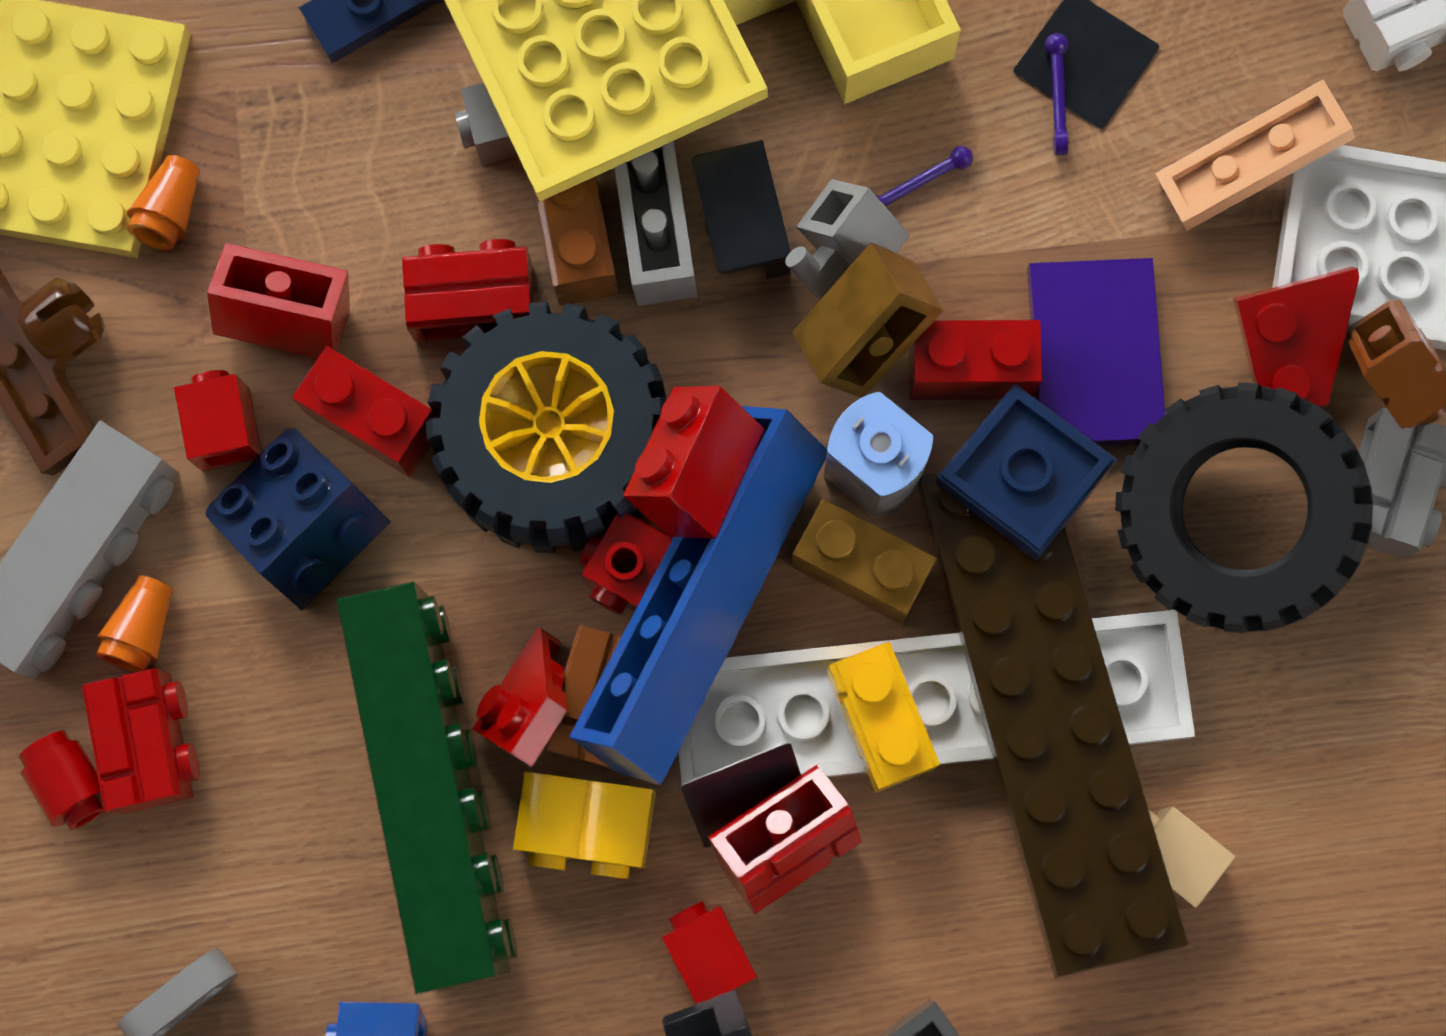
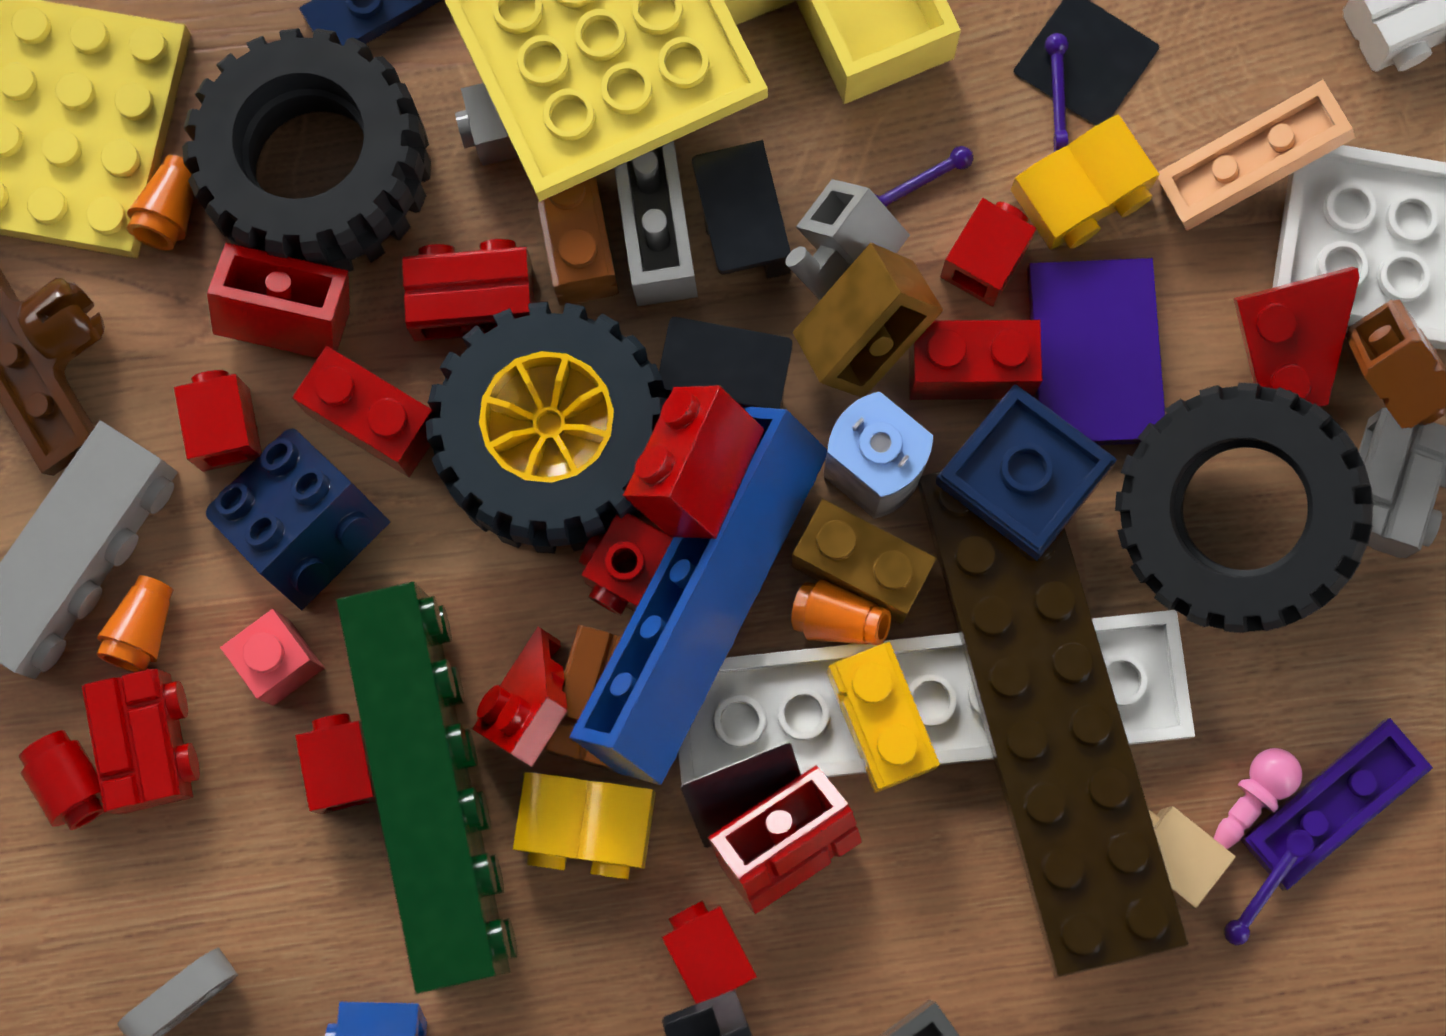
(272, 657): none -> coral brick
(275, 86): none -> black tyre
(335, 765): none -> red brick
(741, 361): none -> black panel
(837, 615): none -> orange cone
(988, 250): none -> red brick
(1085, 183): none -> yellow brick
(1273, 777): none -> bright pink bar
(1299, 845): none -> dark purple hinge
(1340, 800): none -> dark purple tile

